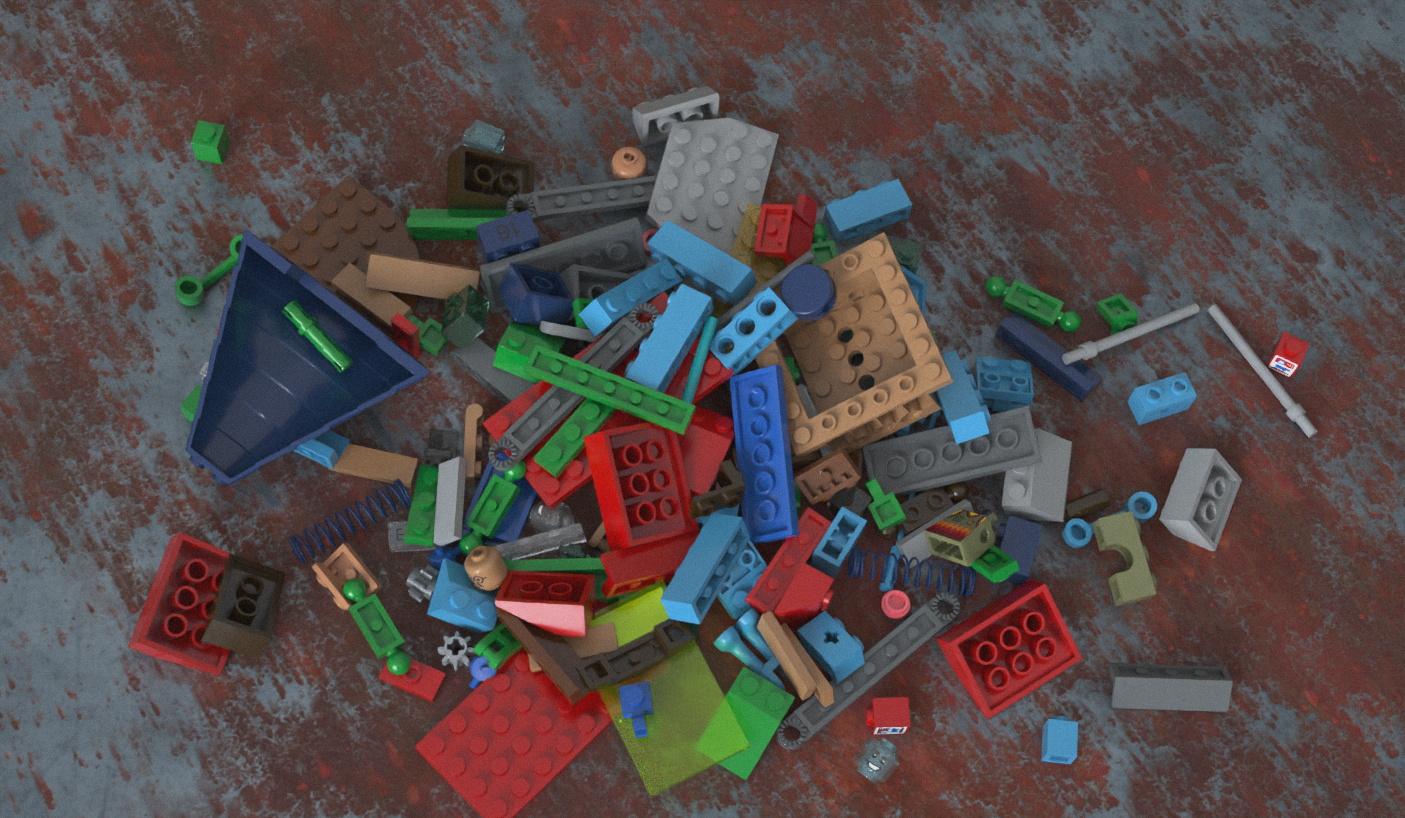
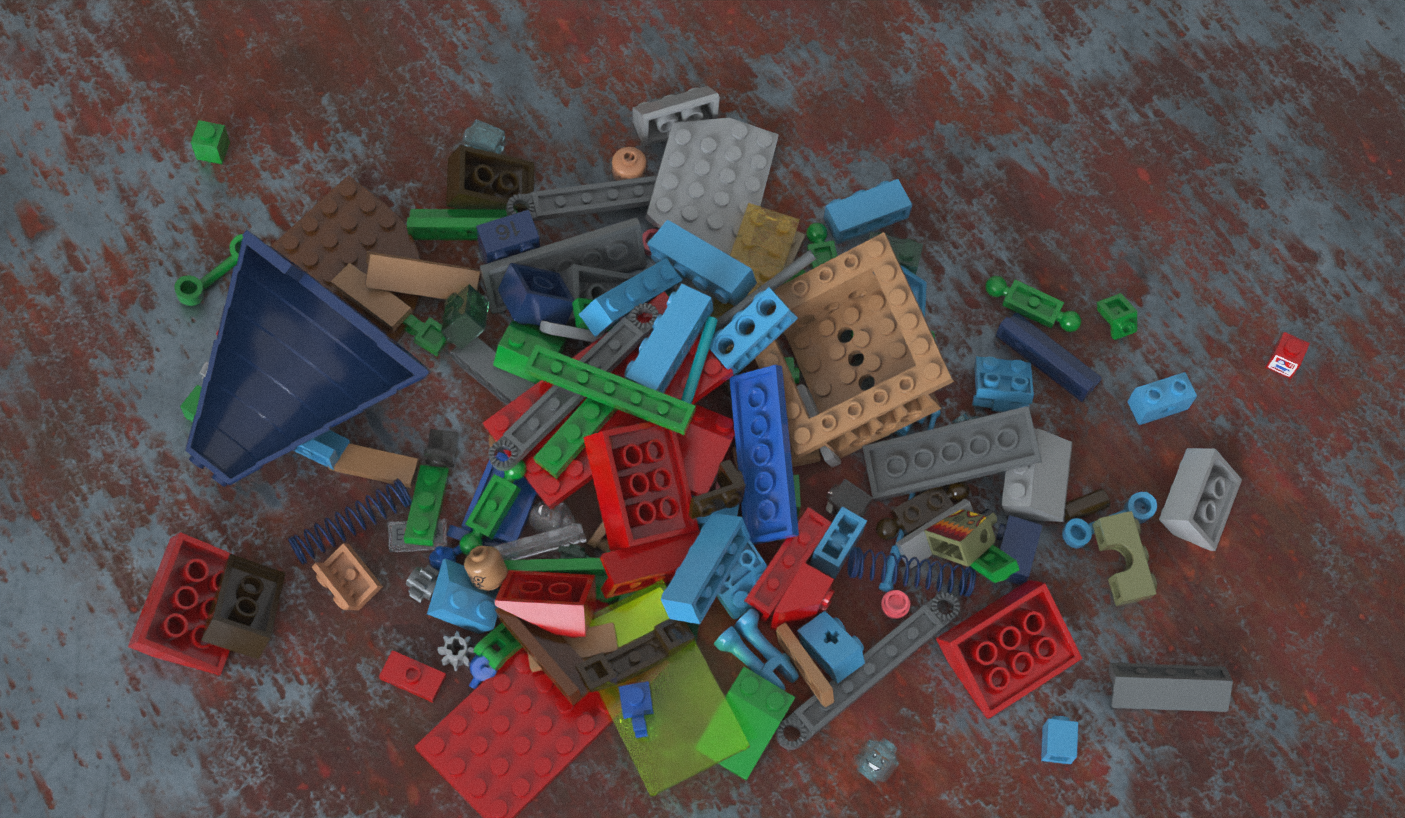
(313, 331): green pin -> none
(376, 626): green plate -> none
(406, 334): red plate -> none
(450, 501): light grey tile -> none
(473, 443): medium nougat plate -> none
(786, 229): red plate -> none
(786, 655): medium nougat tile -> none
(809, 292): dark blue head -> none
(829, 475): reddish brown bracket -> none
(885, 508): green plate -> none
(888, 716): red brick -> none
(962, 401): dark azure brick -> none
(1090, 349): light grey bar -> none
(1294, 411): light grey bar -> none

